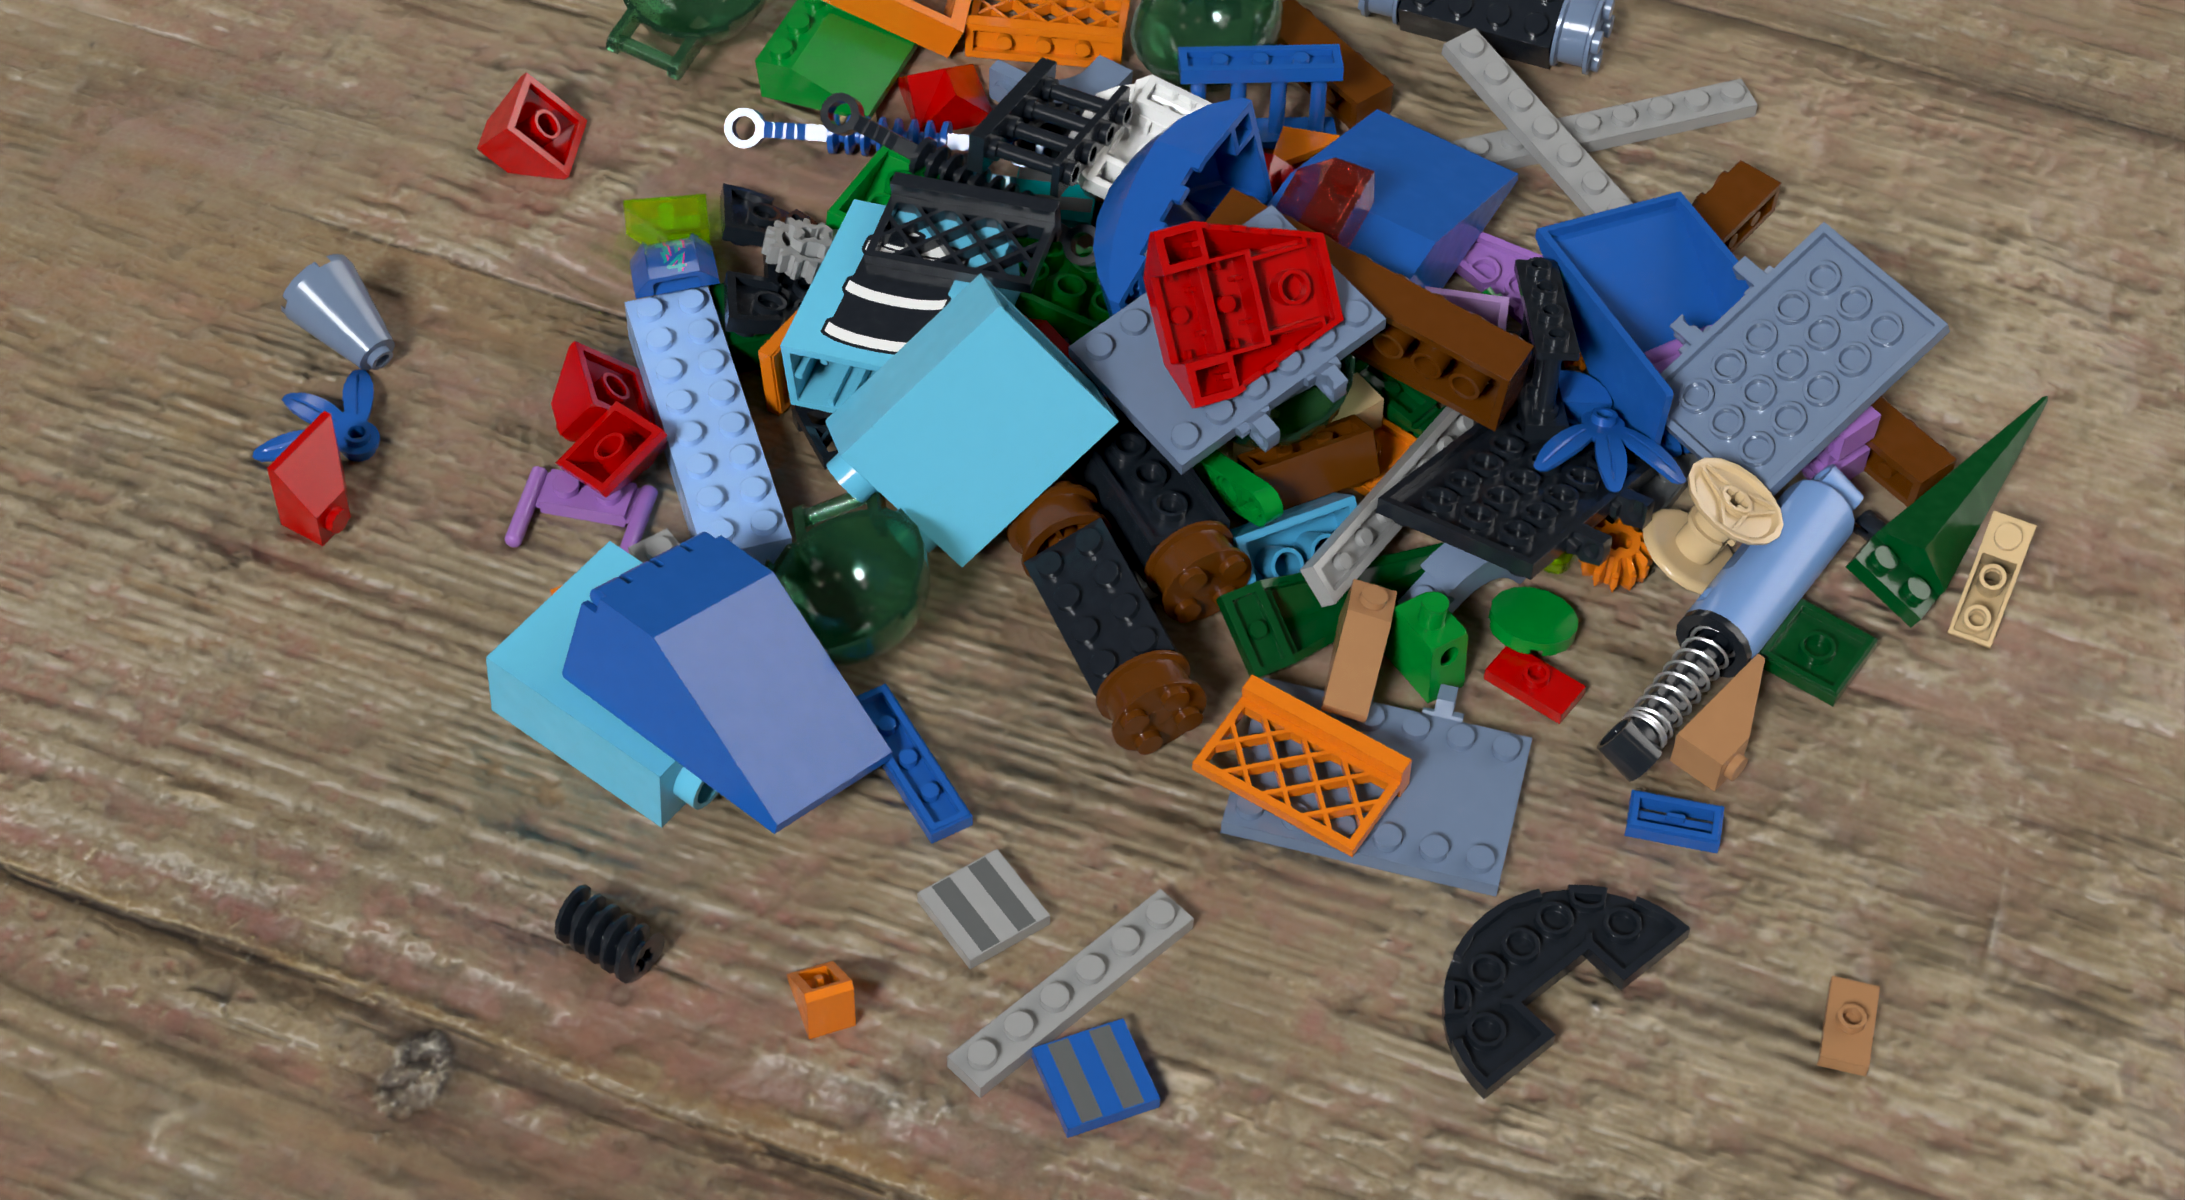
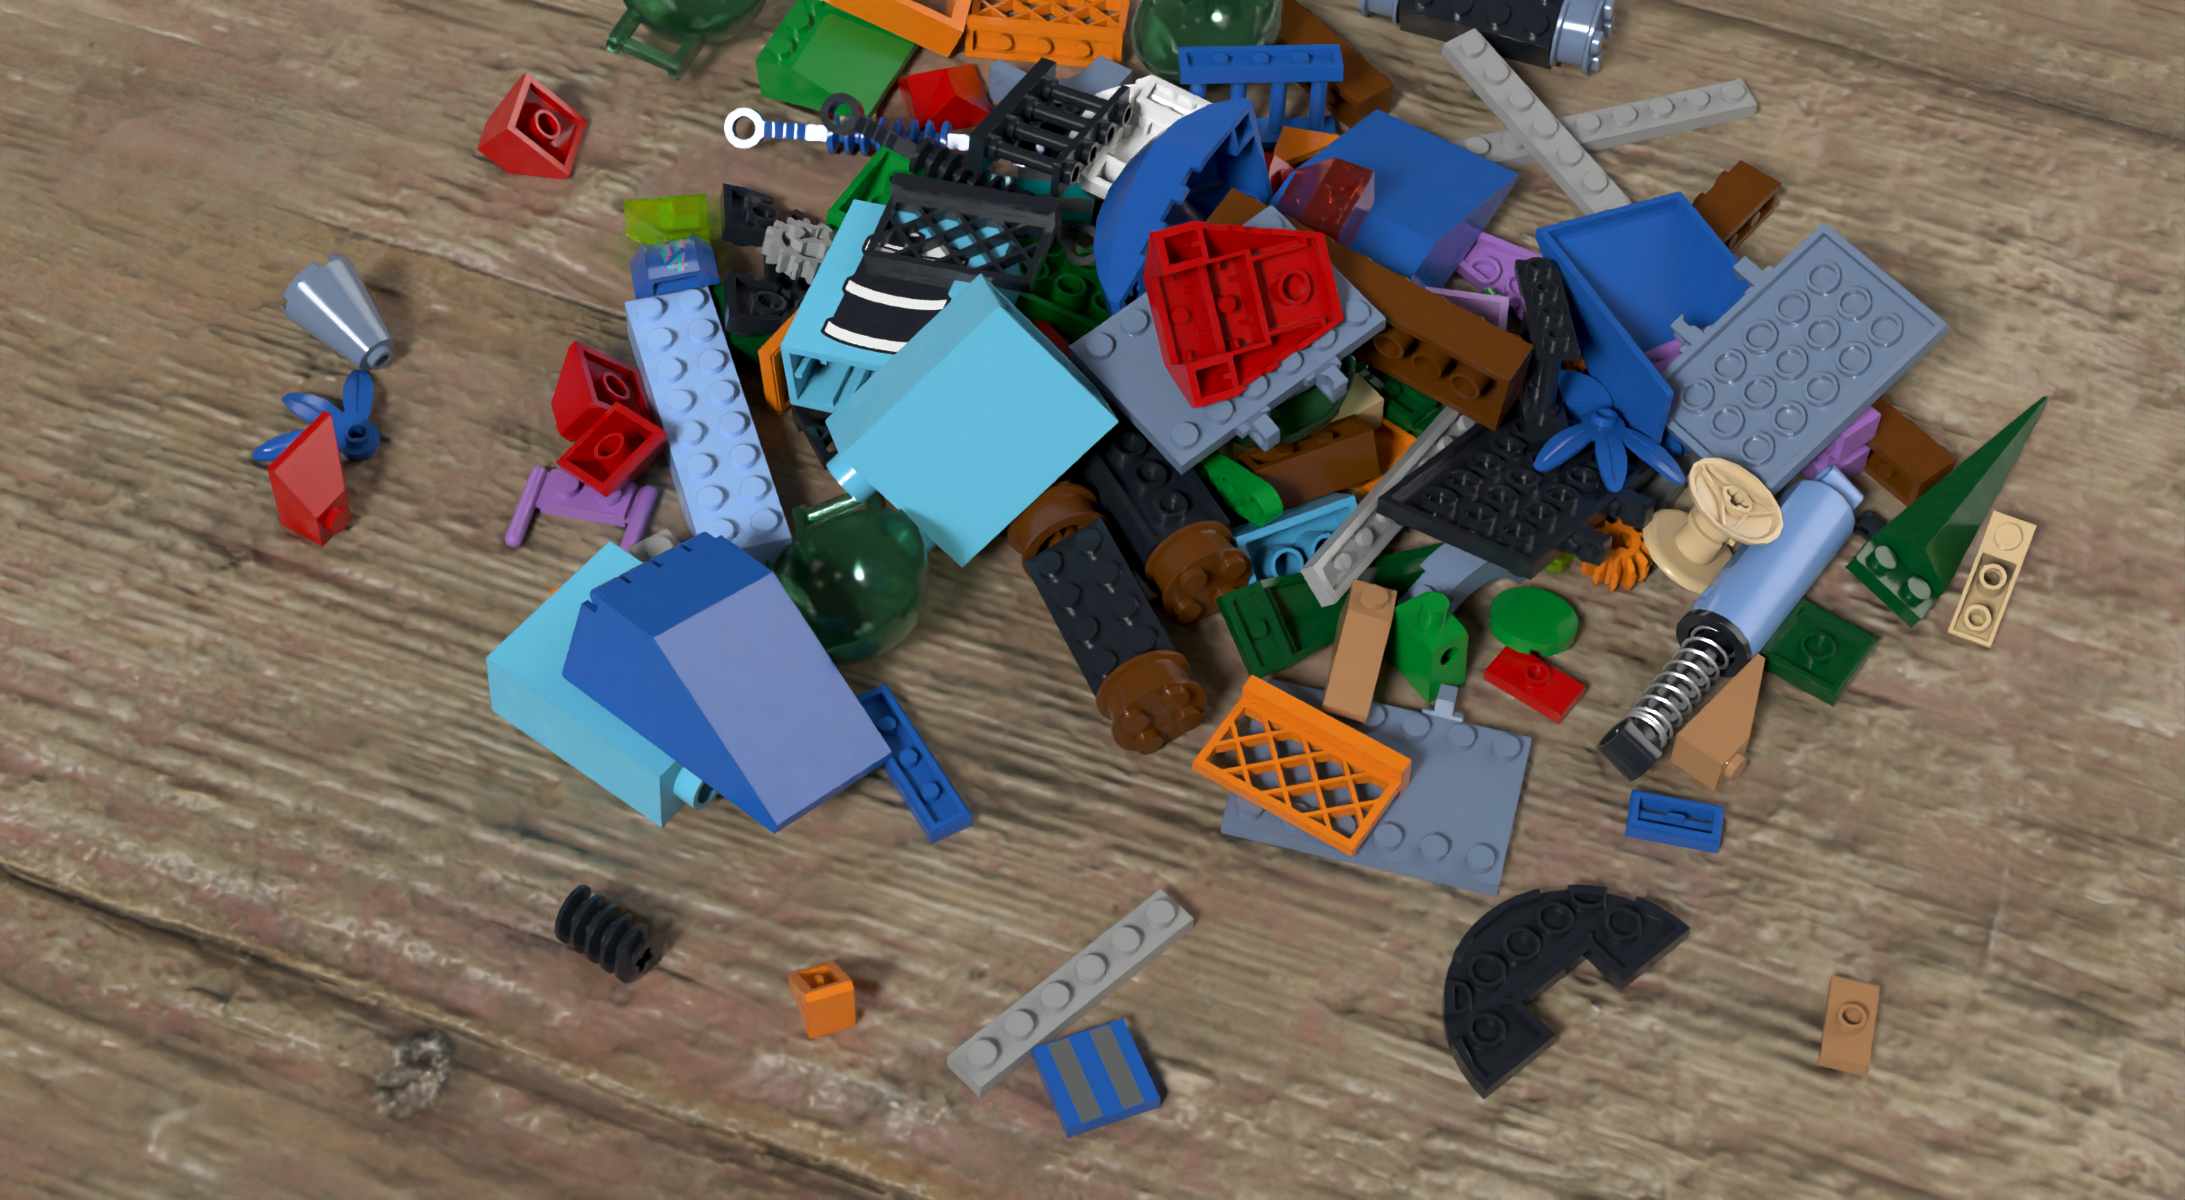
(983, 908): light grey tile -> none

